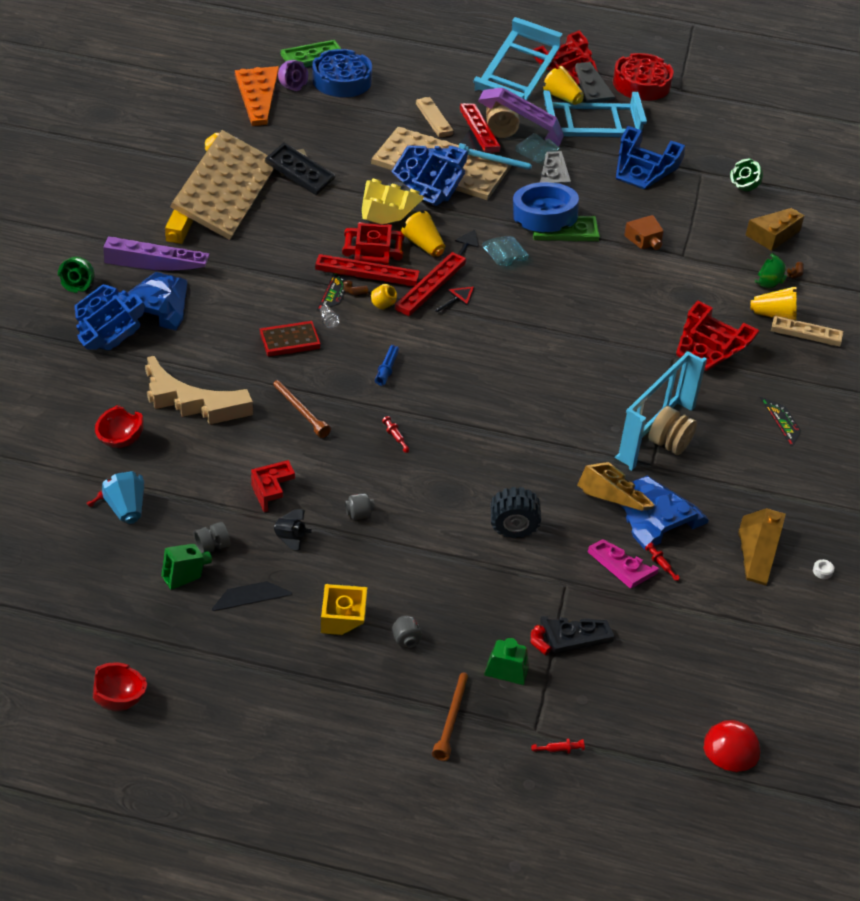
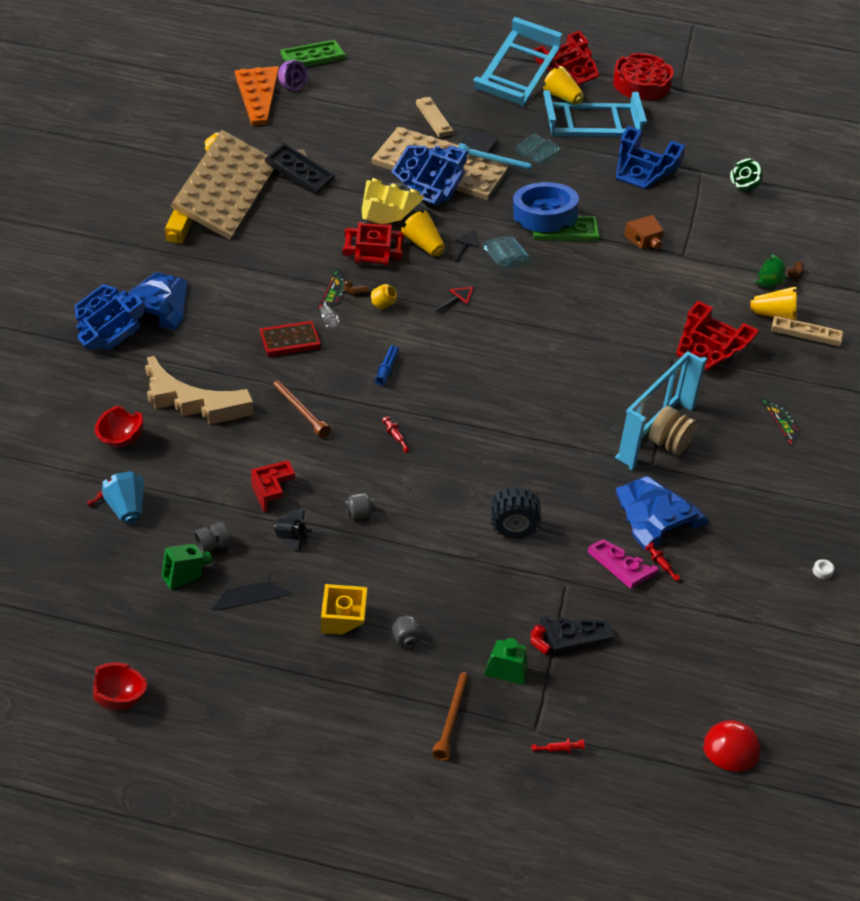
(76, 274): green cylinder -> none
(151, 256): medium lavender slope -> none
(334, 81): blue brick -> none
(367, 270): red plate -> none
(430, 284): red plate -> none
(480, 128): red plate -> none
(502, 120): tan wheel -> none
(525, 109): medium lavender slope -> none
(555, 169): light grey wing -> none
(592, 84): dark grey wing -> none
(609, 483): pearl gold wedge -> none
(759, 541): pearl gold wedge -> none
(775, 227): pearl gold wedge -> none

